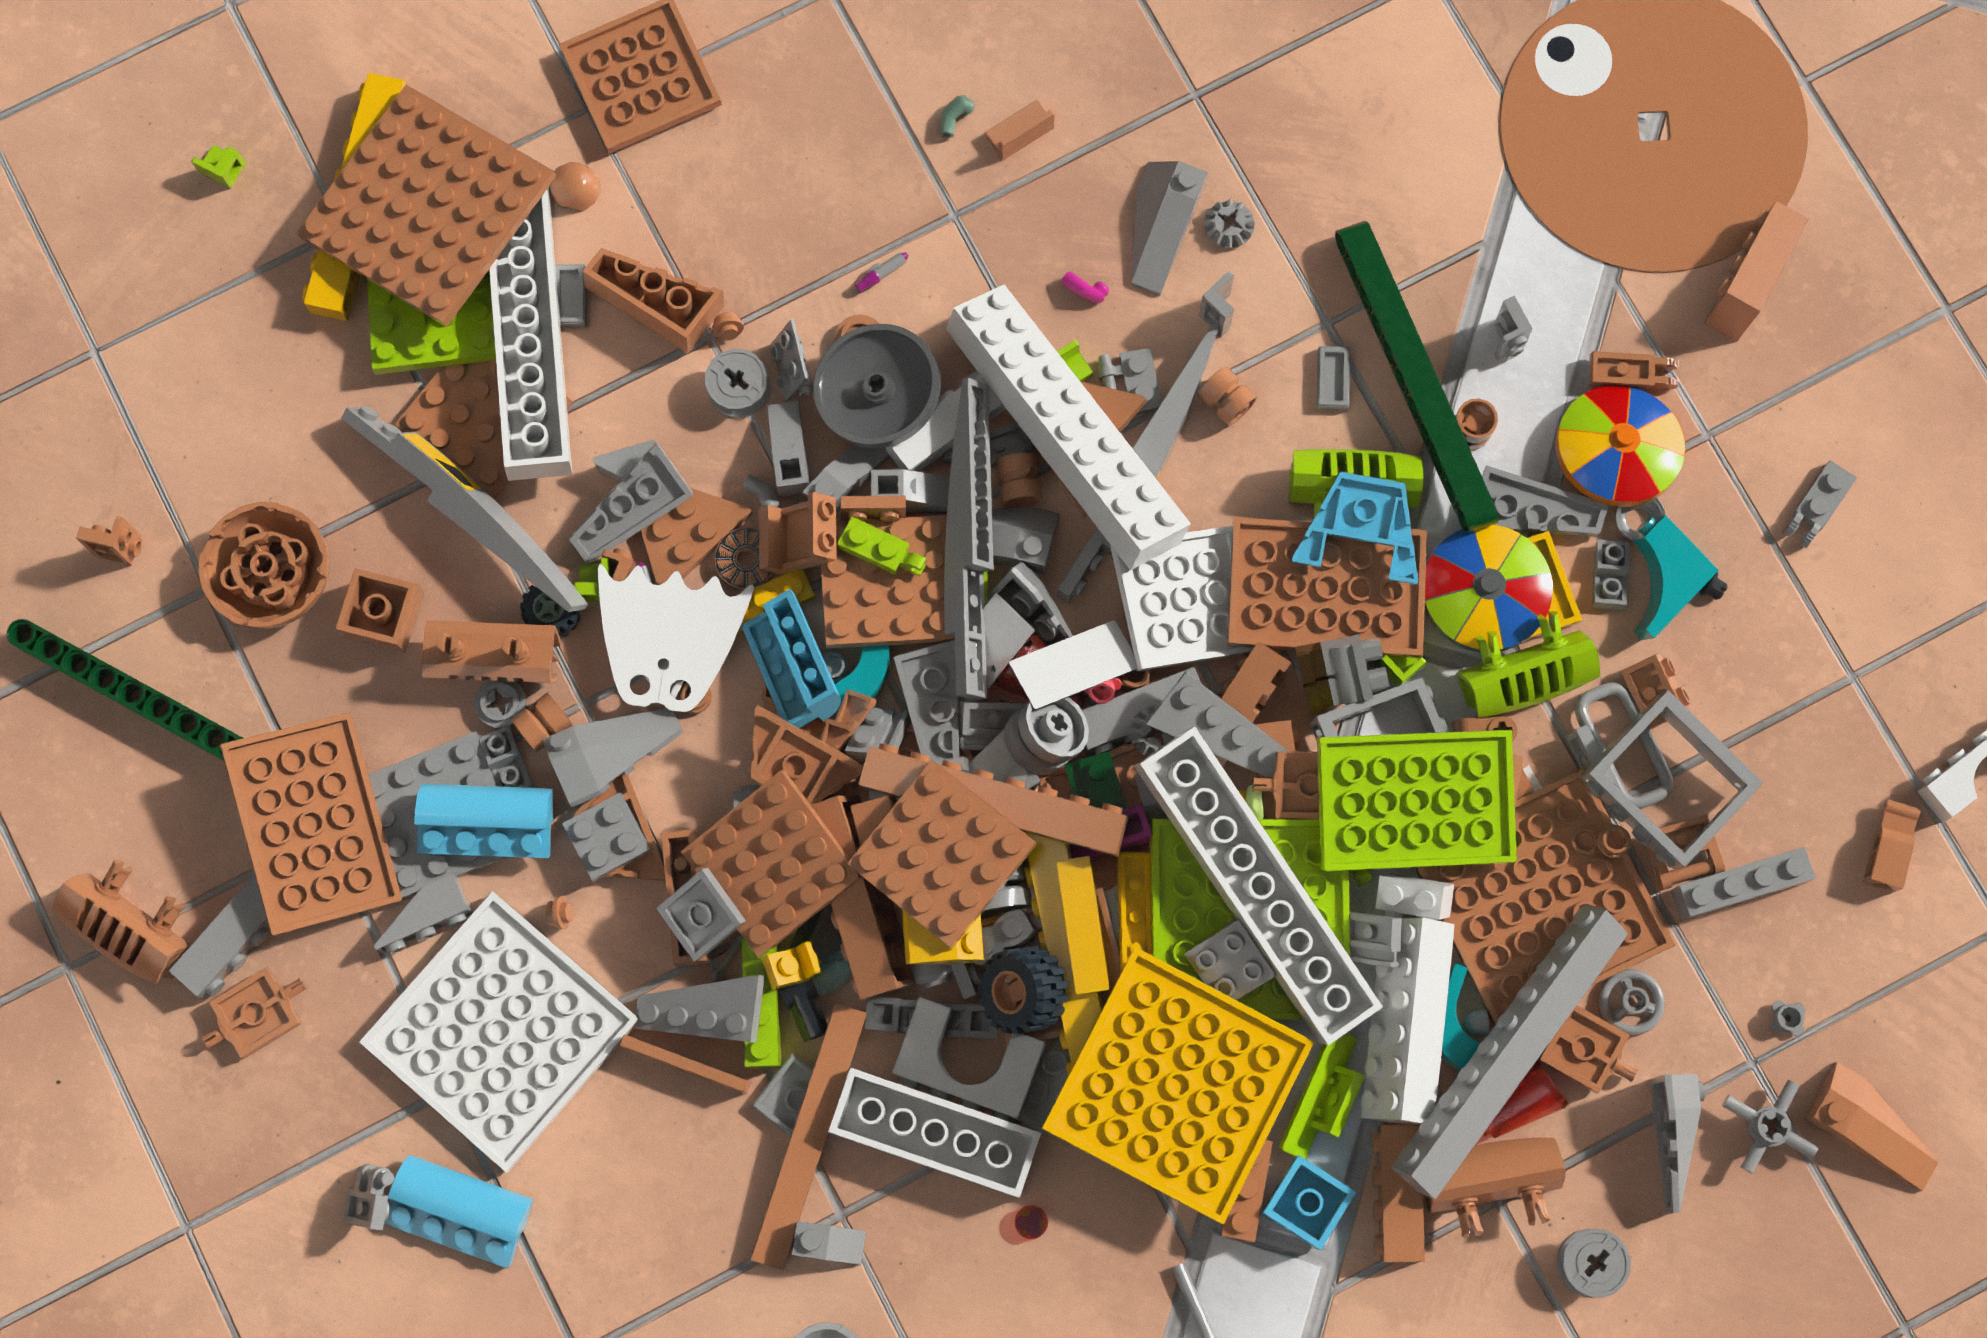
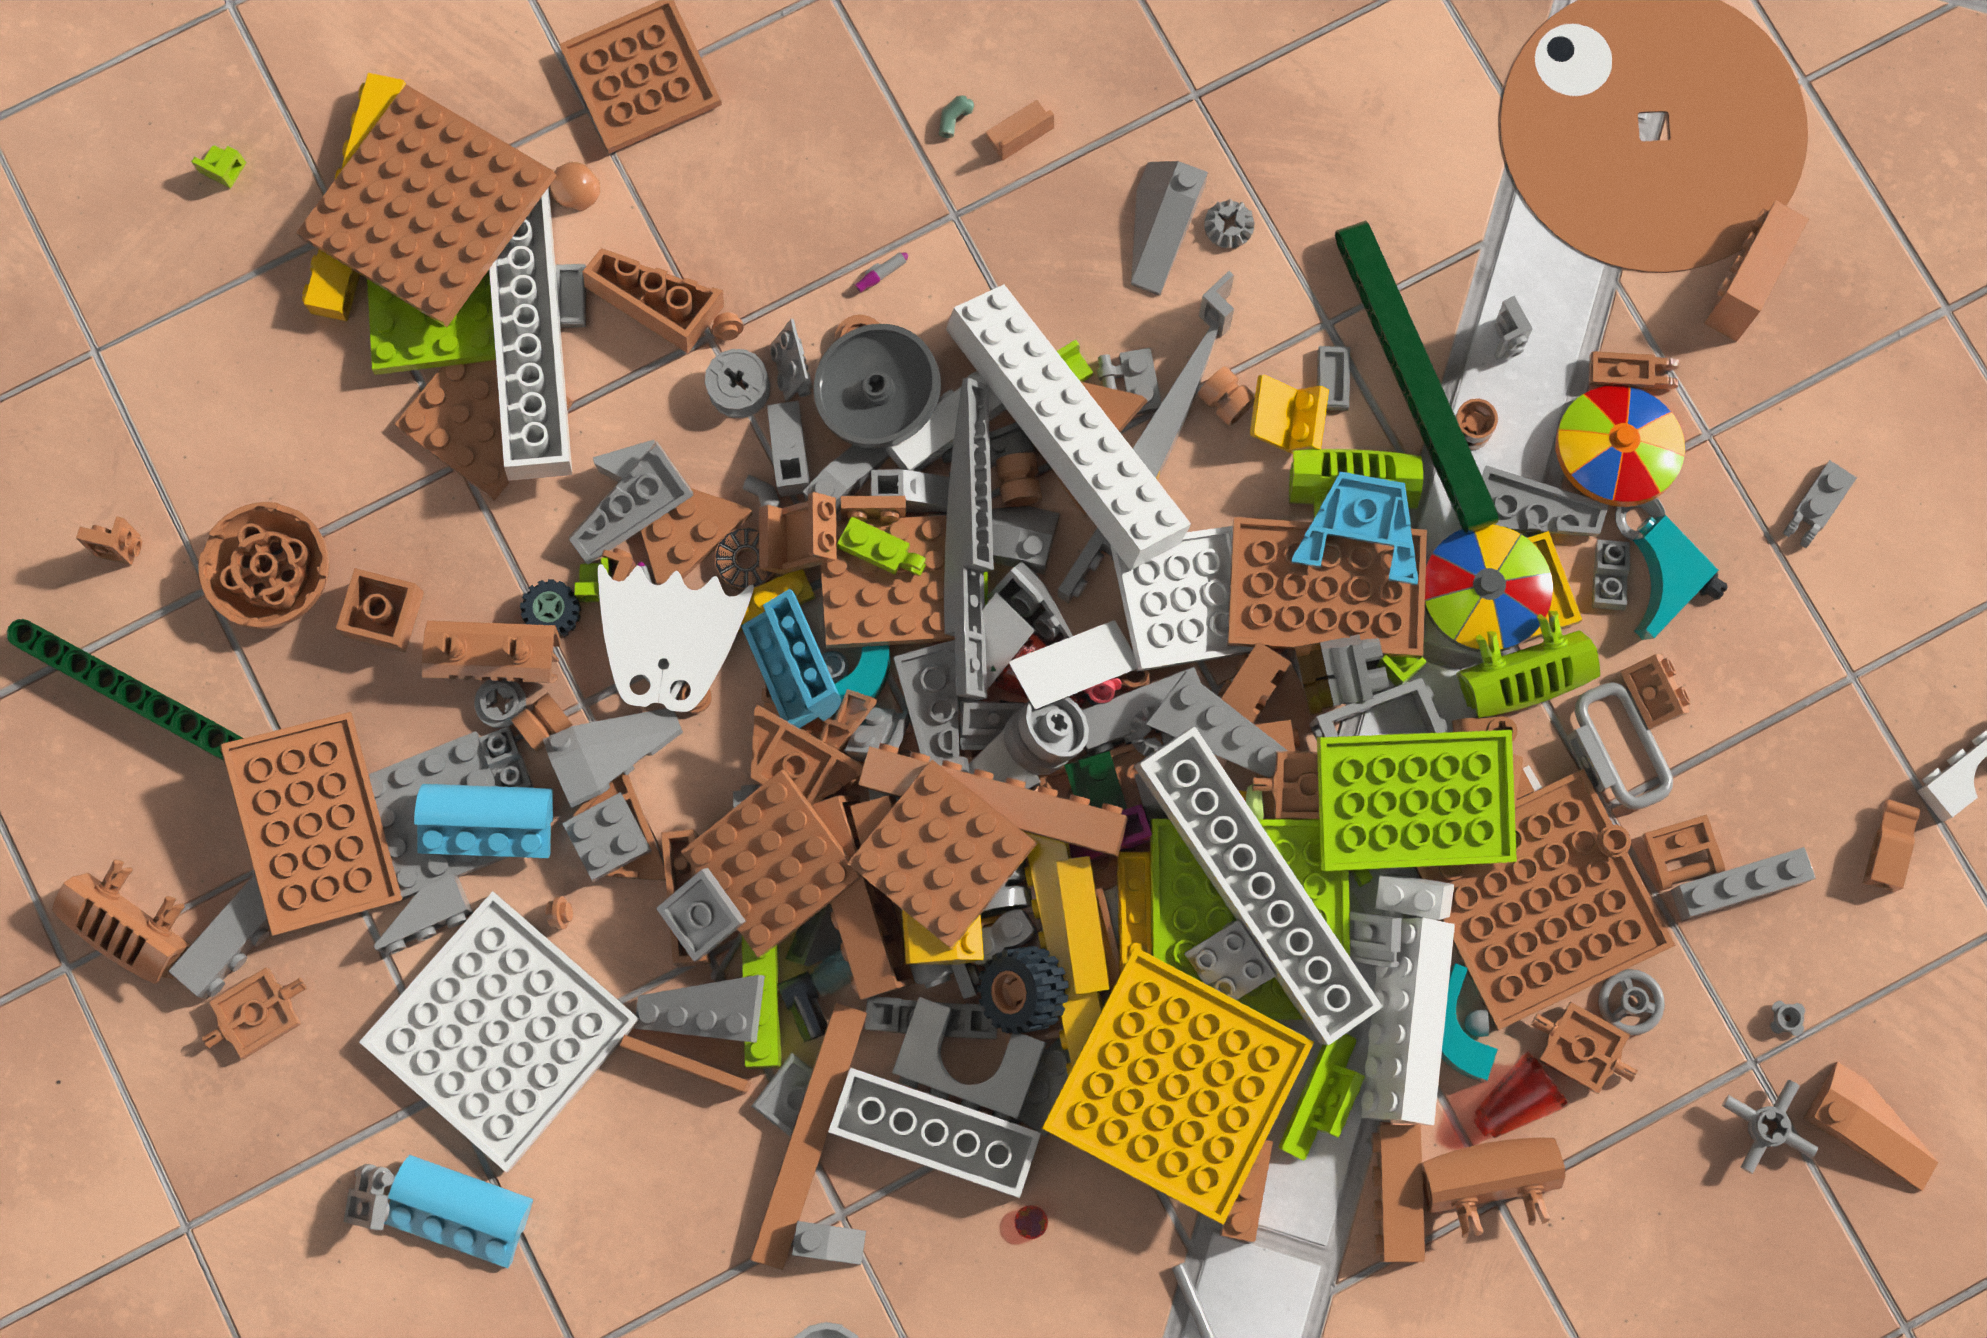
(467, 505): light grey slope -> none
(791, 966): yellow bracket -> none
(1083, 289): dark pink arm -> none
(1288, 416): none -> yellow bracket
(1308, 1202): medium azure brick -> none
(1509, 1050): light grey brick -> none
(1596, 1282): light grey piece -> none
(1676, 1116): light grey wedge -> none
(1706, 744): light grey window -> none

